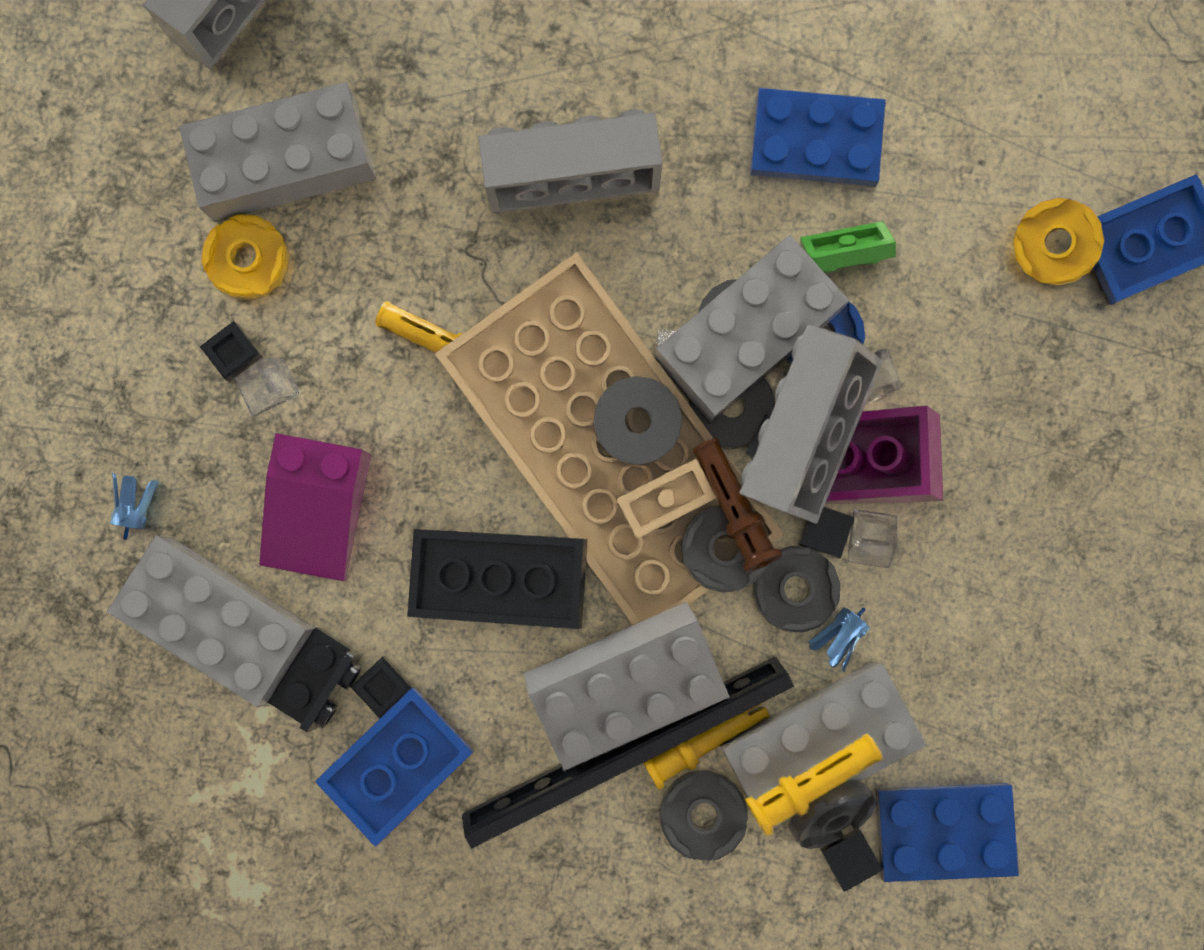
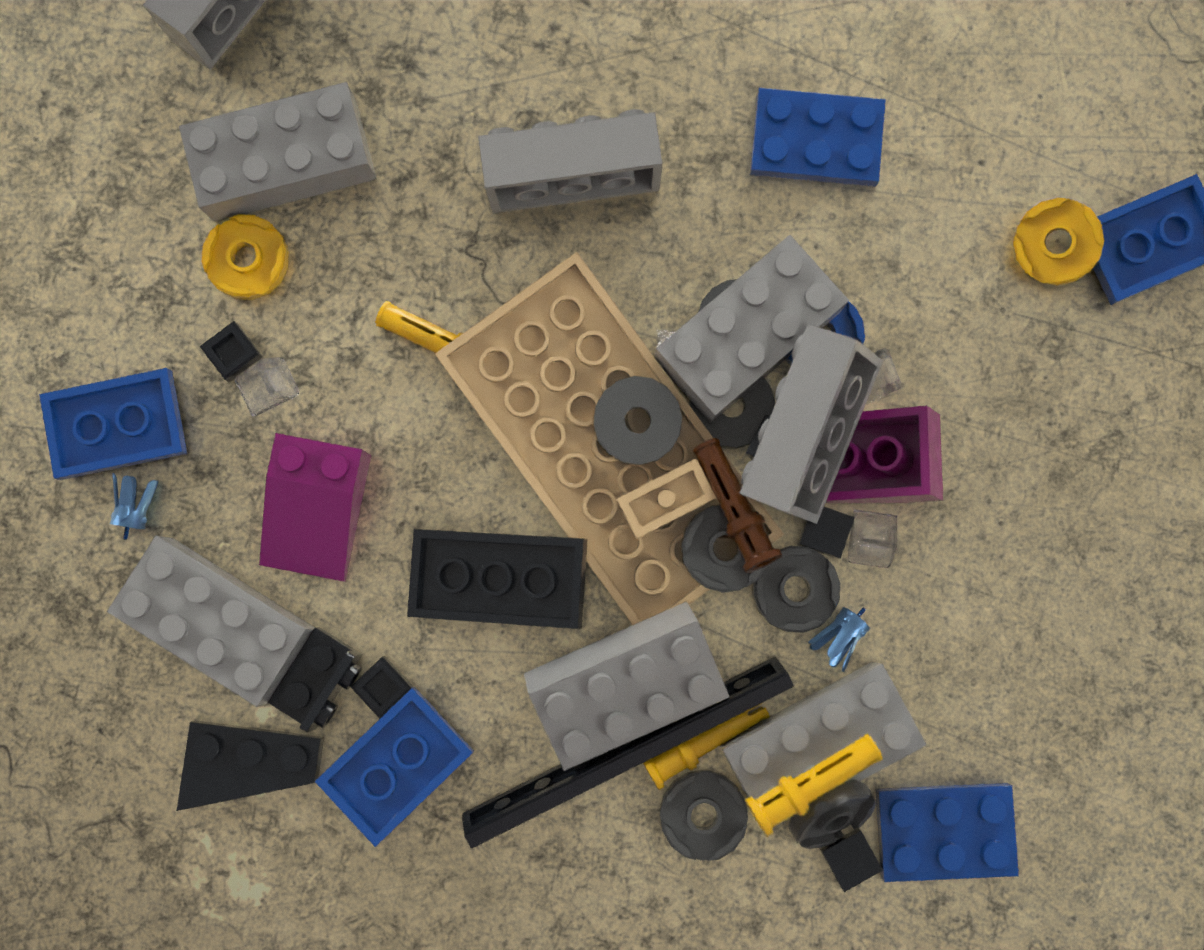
(113, 424): none -> blue plate
(242, 762): none -> black wing
(850, 246): bright green plate -> none

